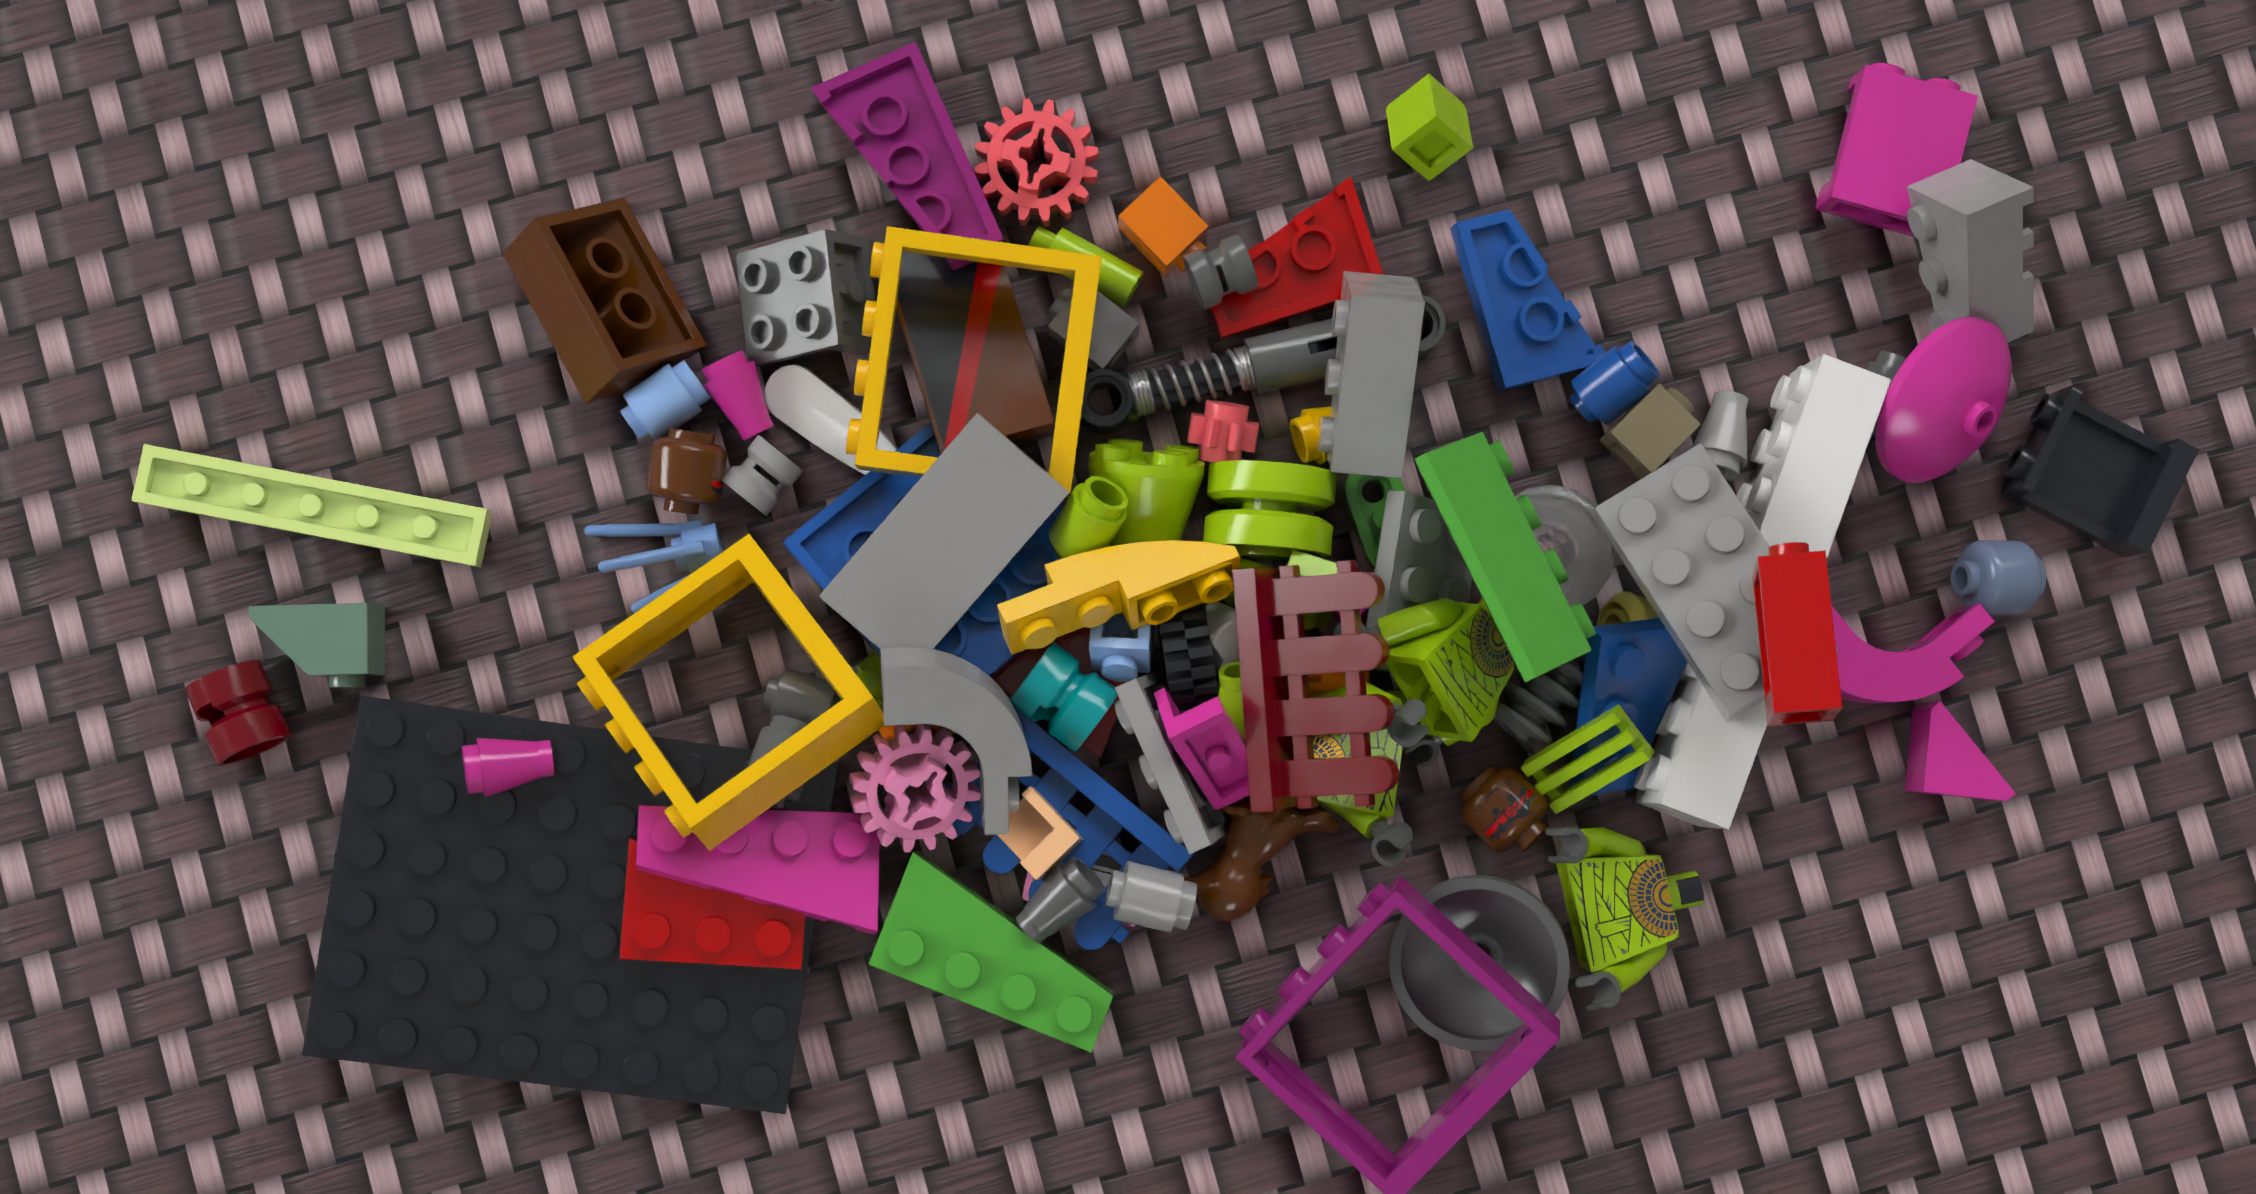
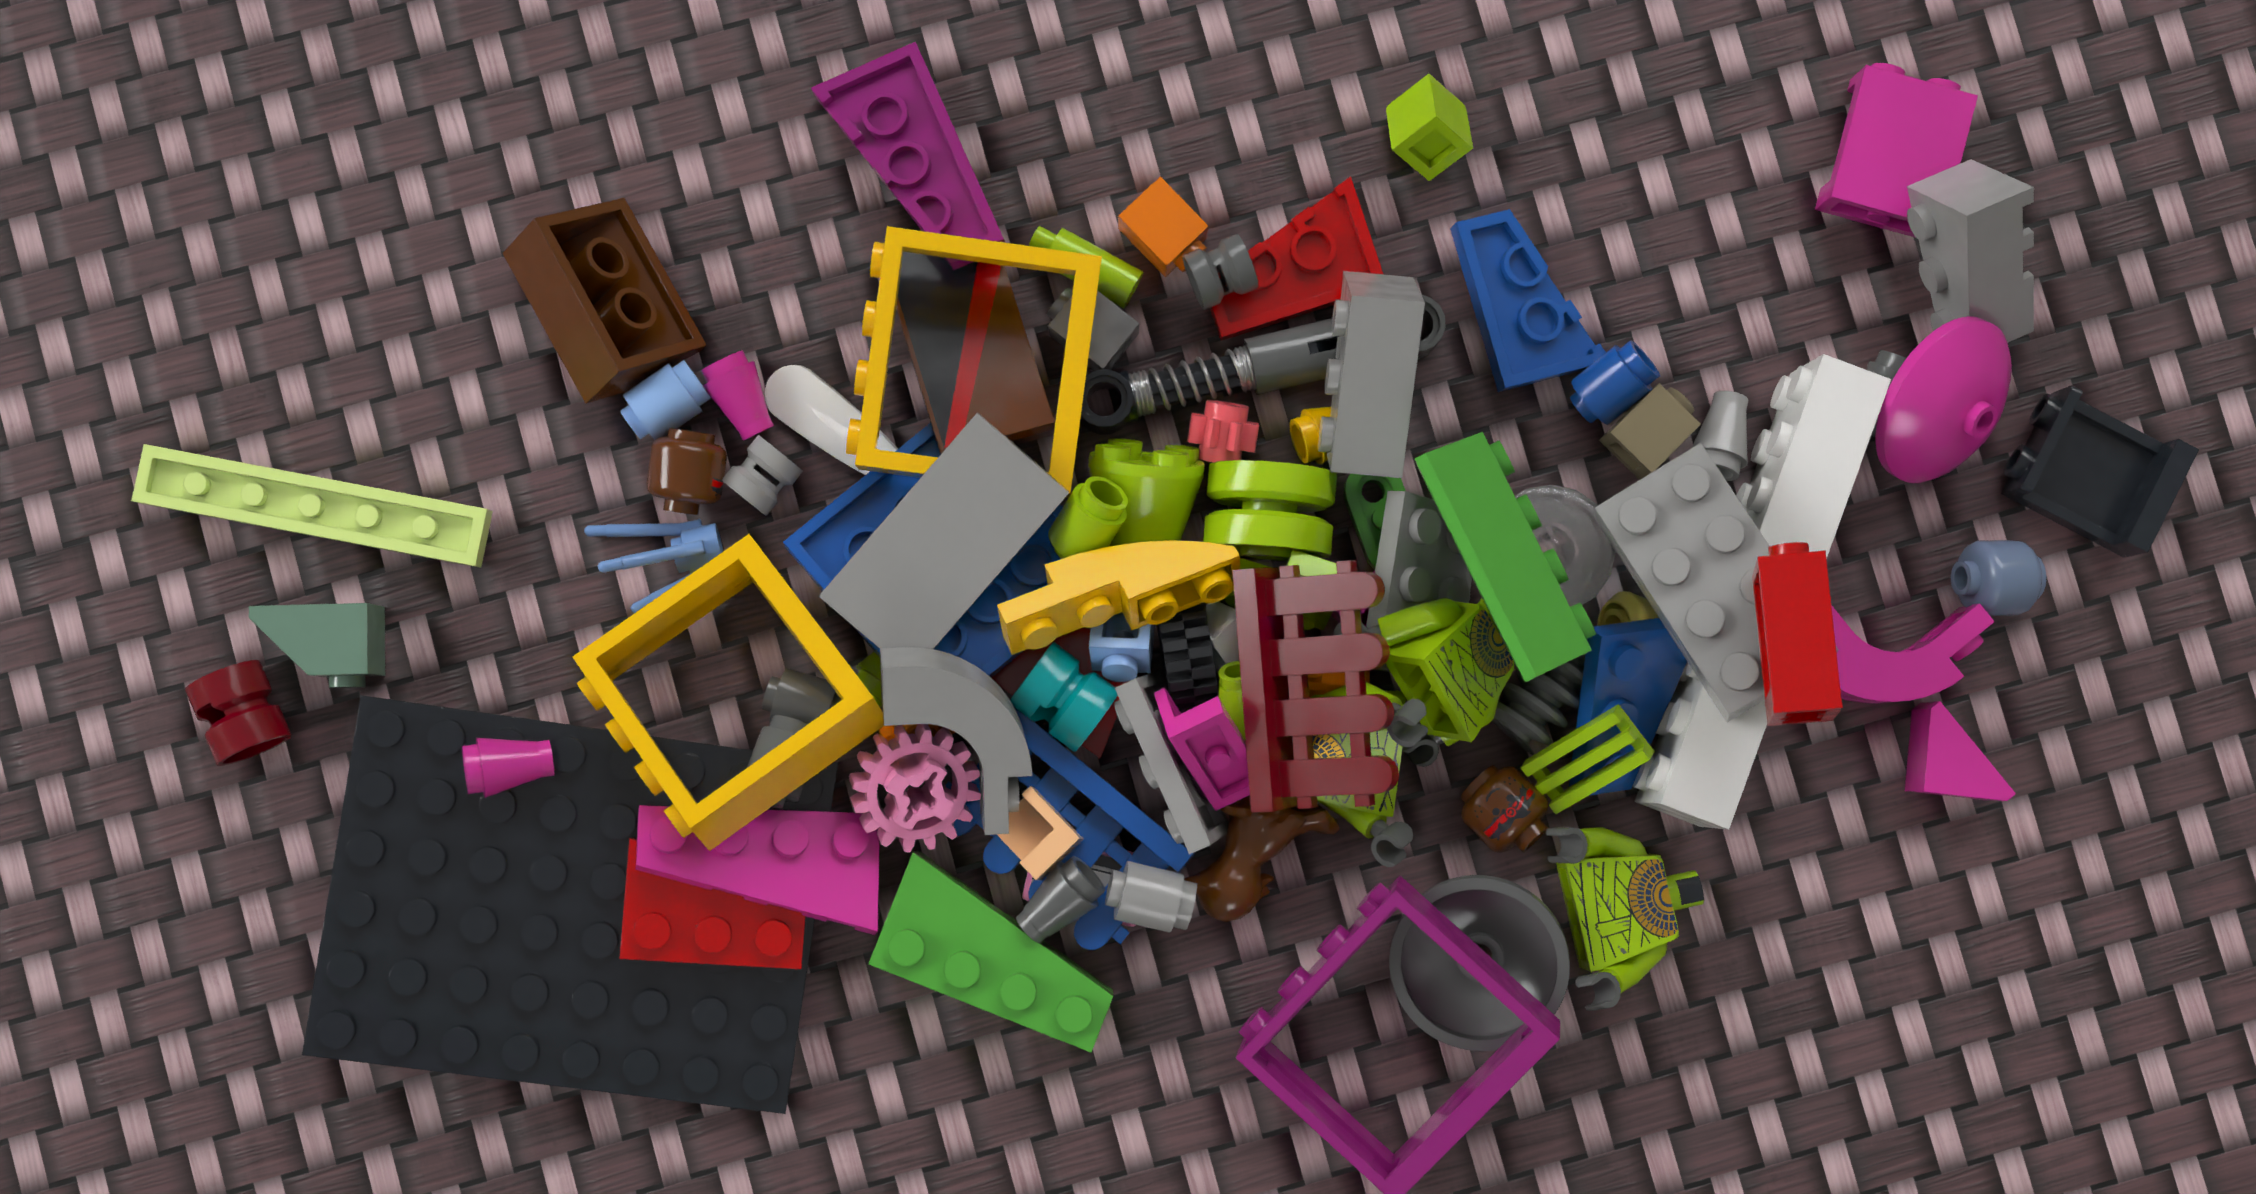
(805, 296): dark grey bracket -> none
(1059, 166): coral gear -> none

